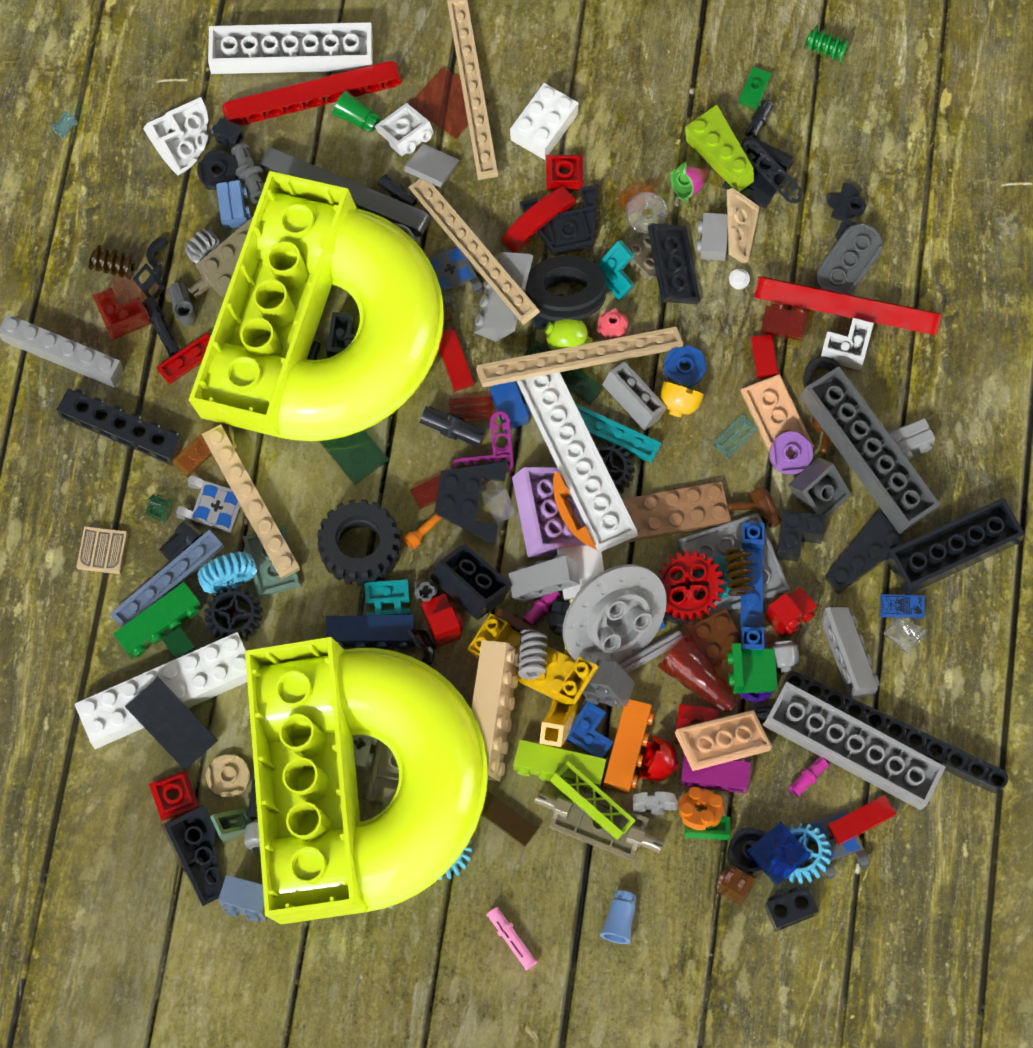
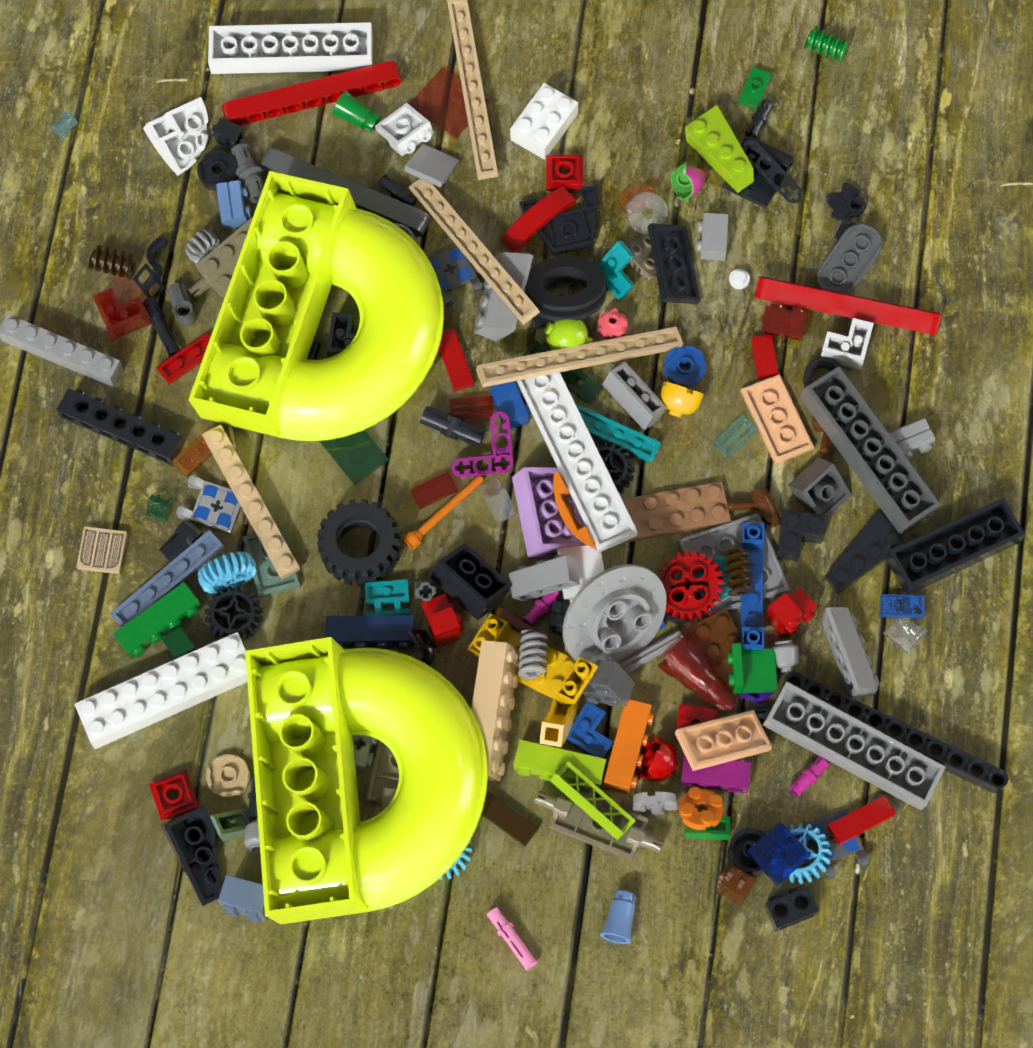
(171, 723): black tile -> none
(460, 494): black wing -> none
(741, 224): tan wing -> none
(782, 462): medium lavender plate -> none

